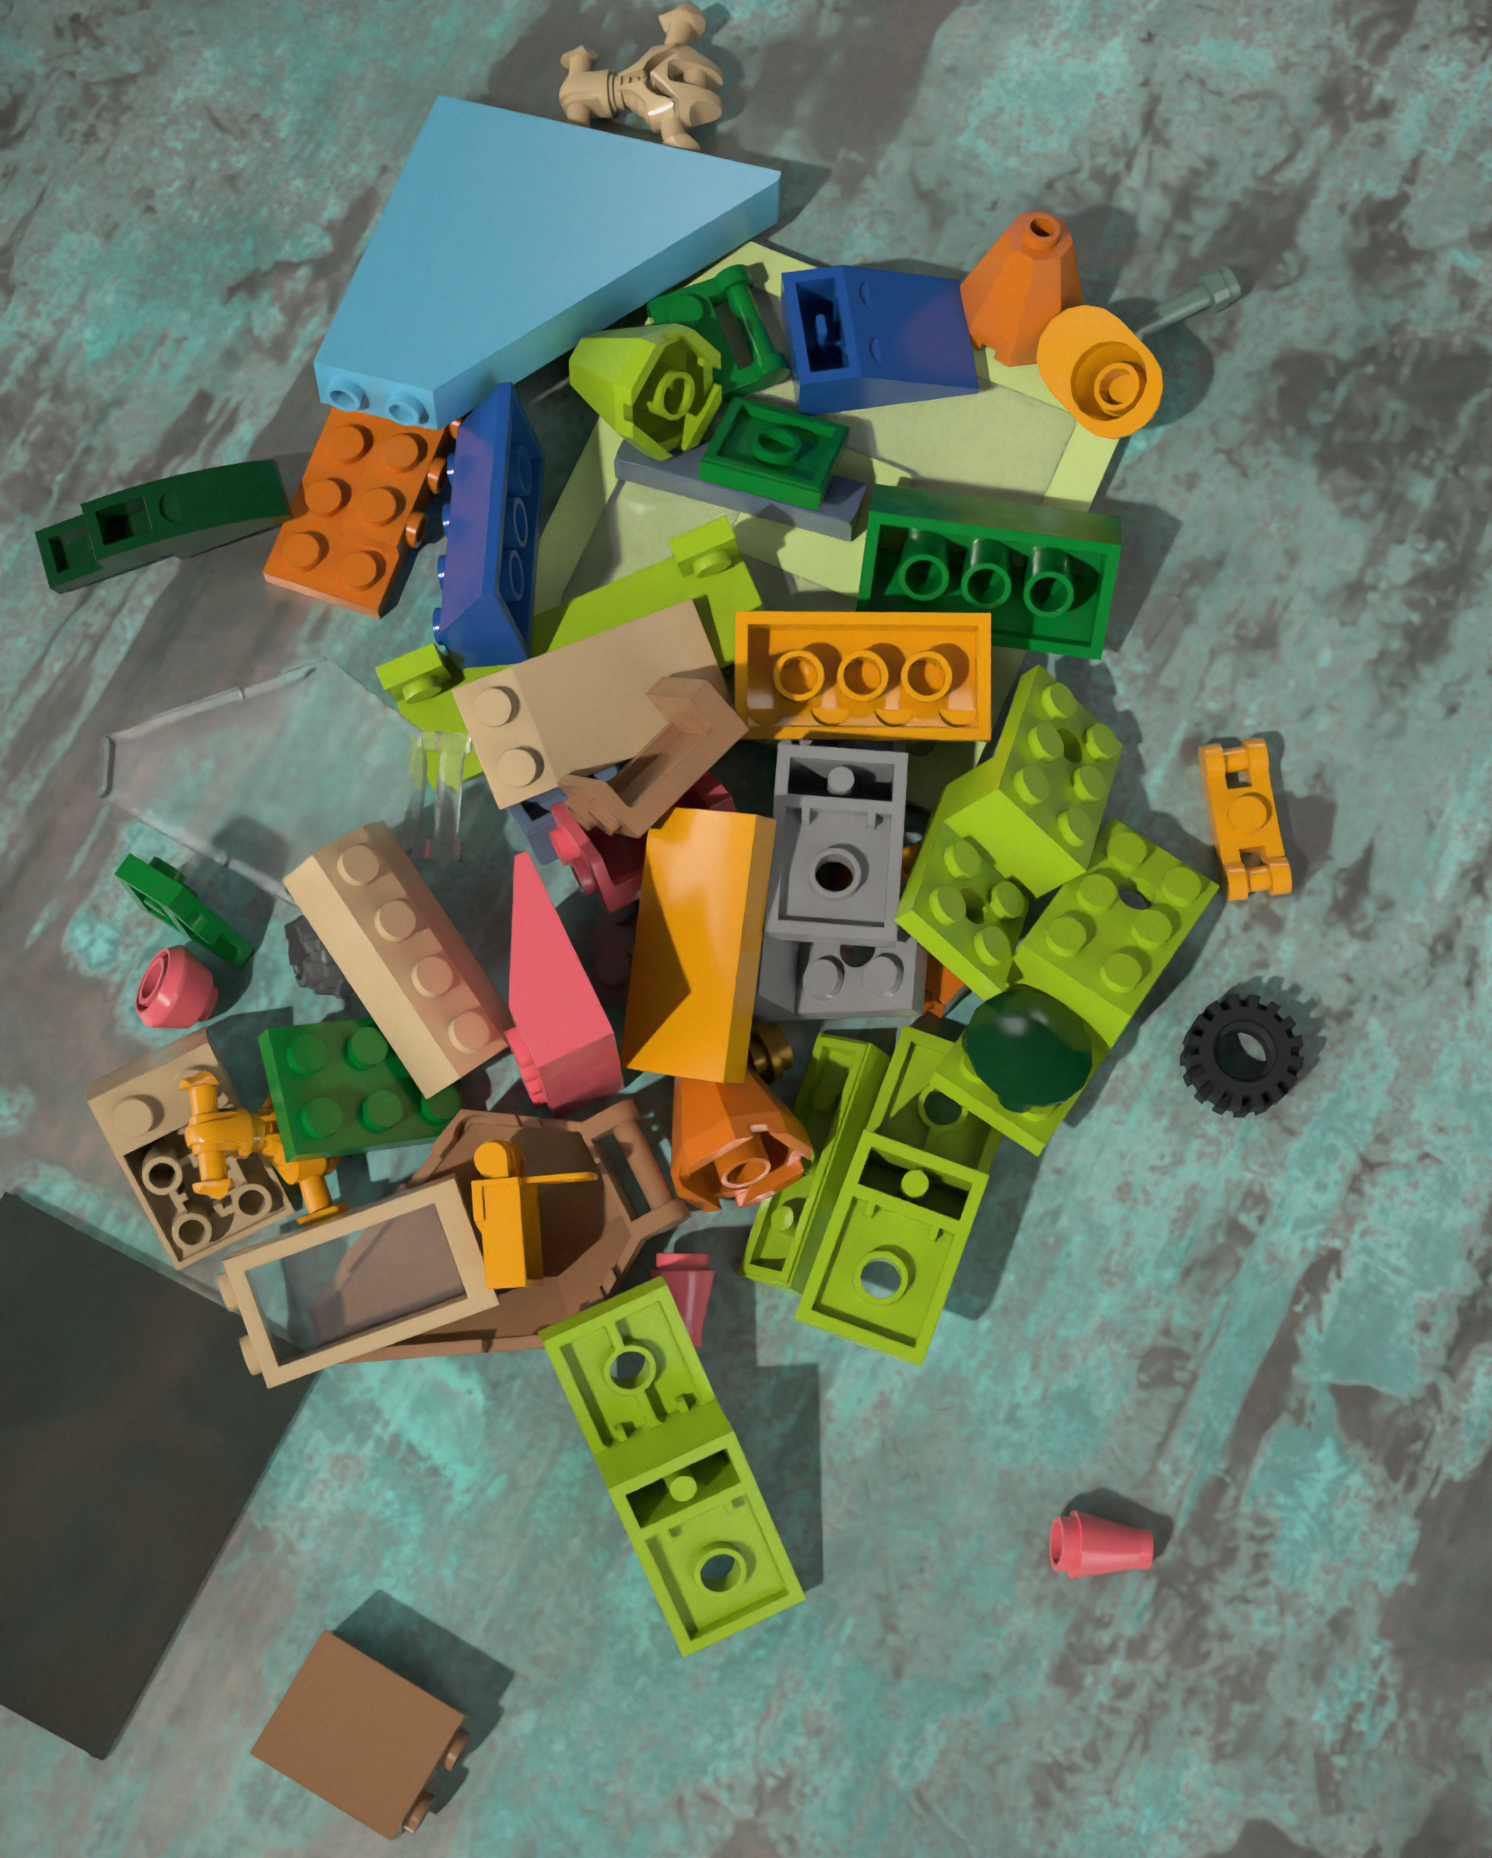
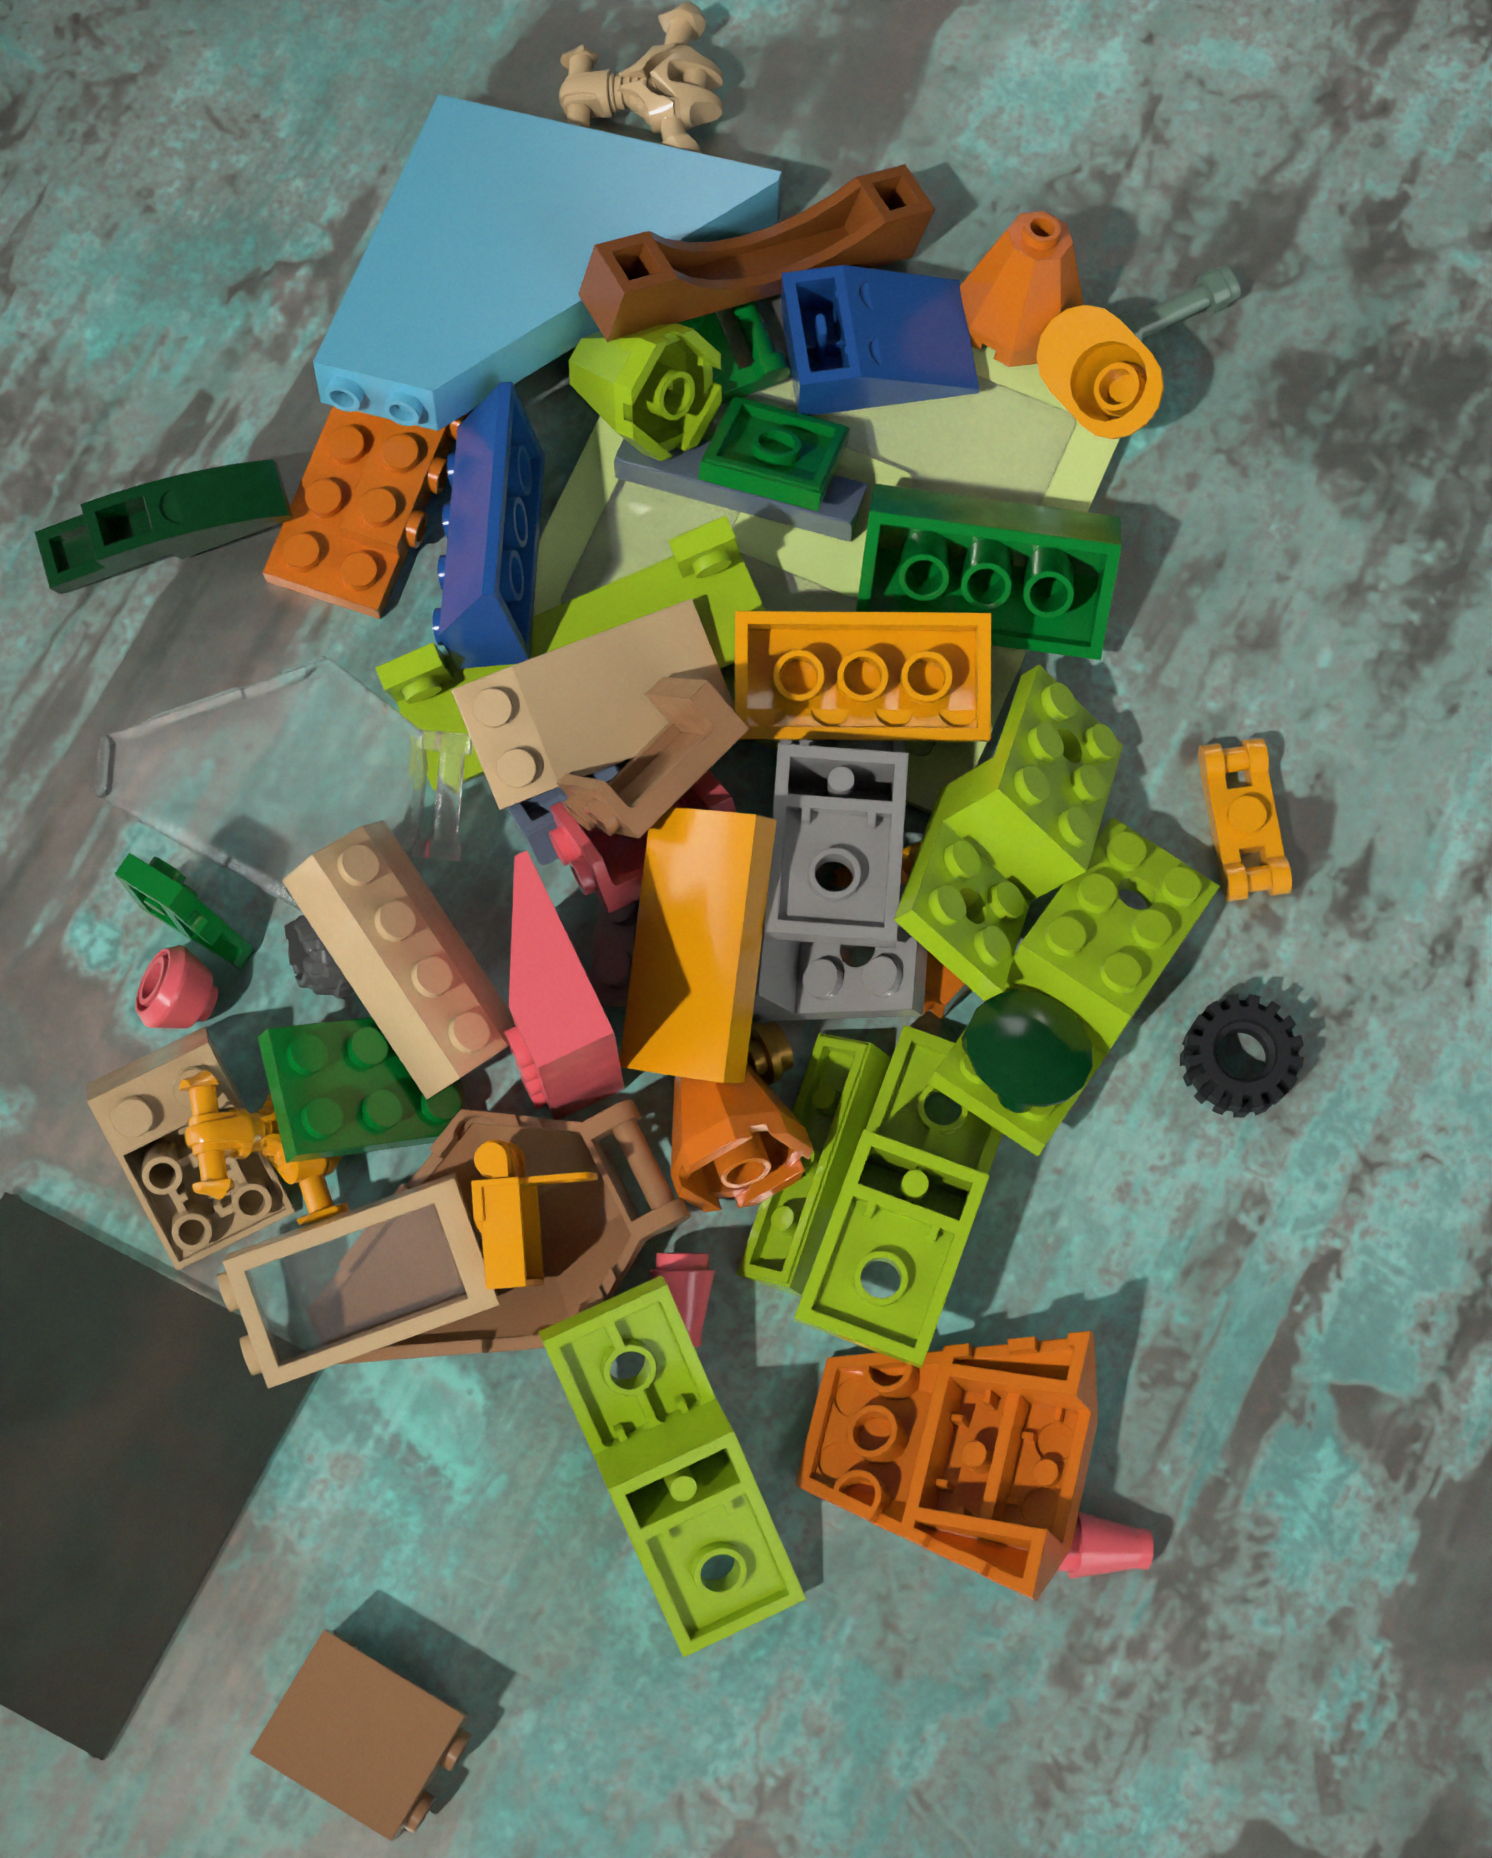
(665, 281): none -> dark orange arch
(966, 1454): none -> orange wedge

